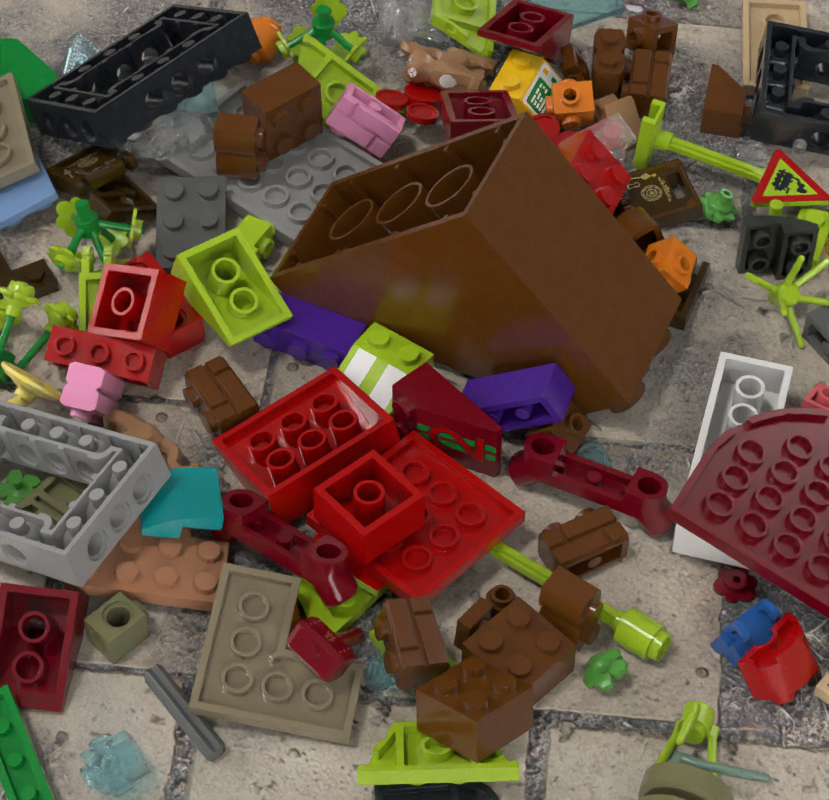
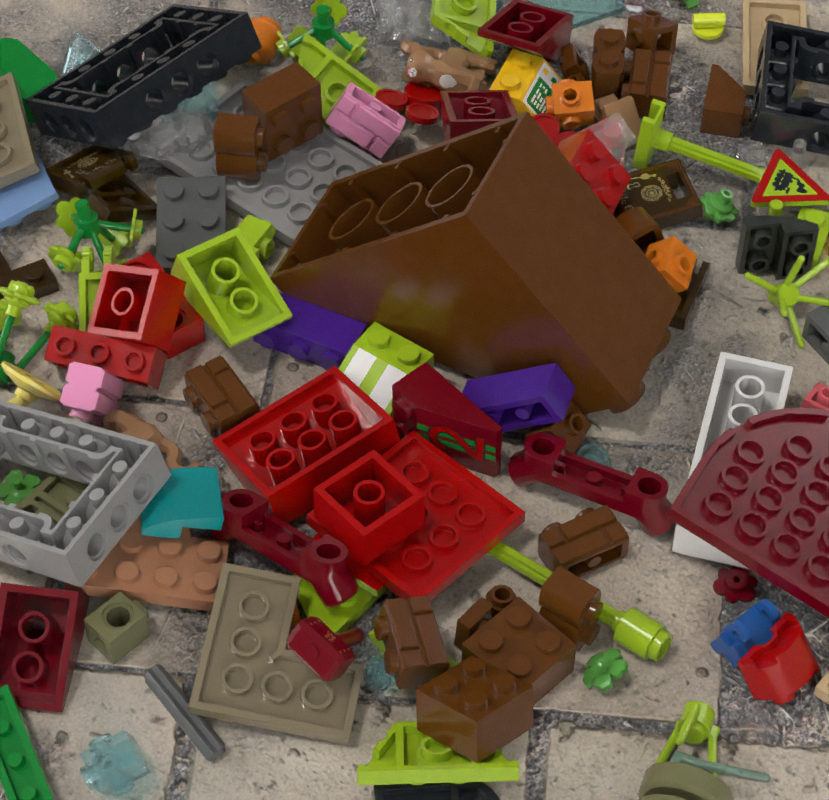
(708, 25): none -> neon yellow plate

